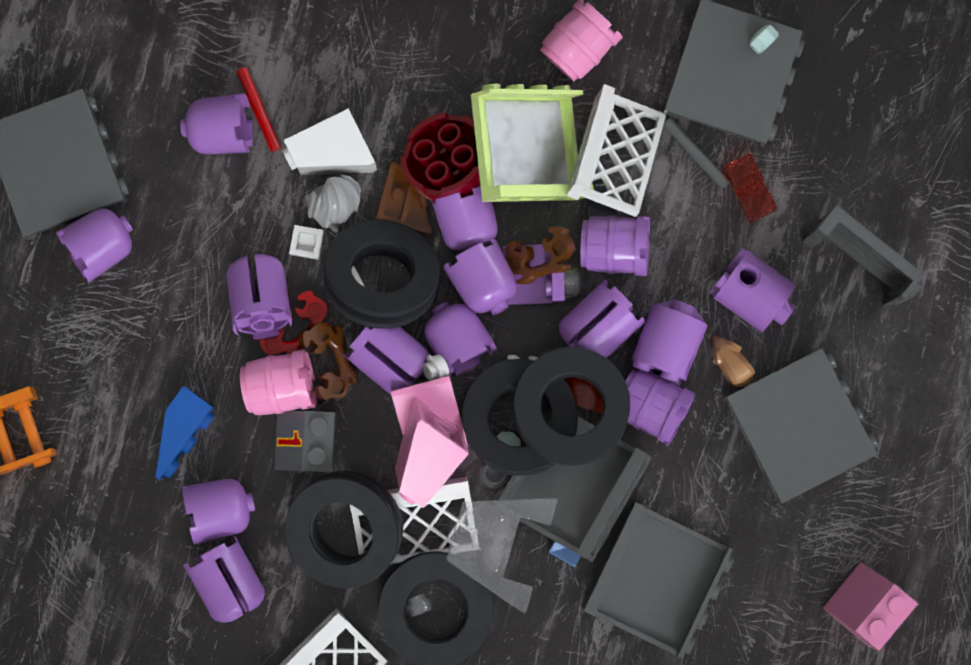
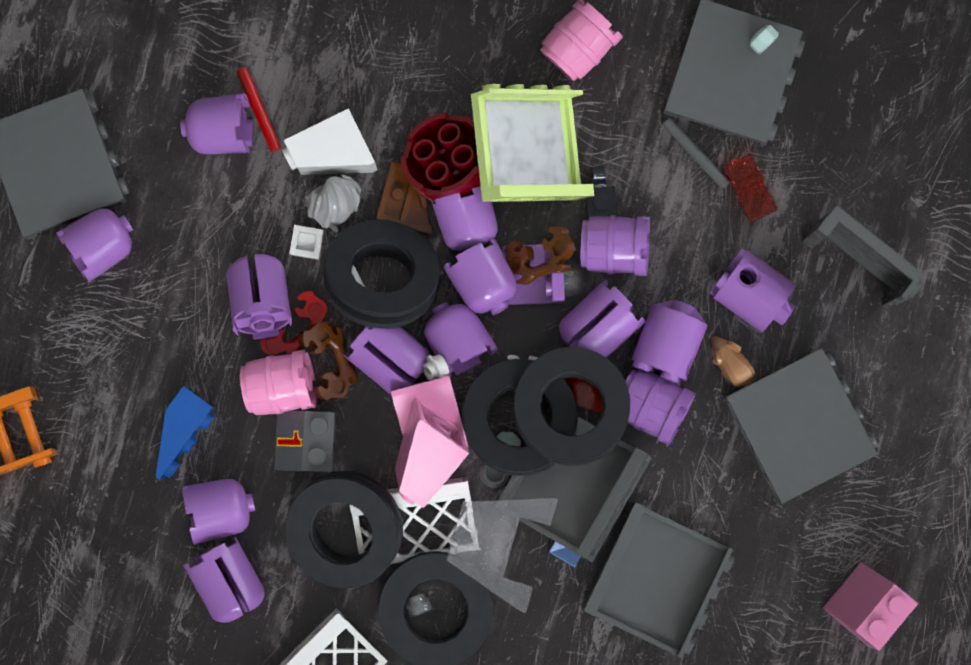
(592, 149): white fence -> none

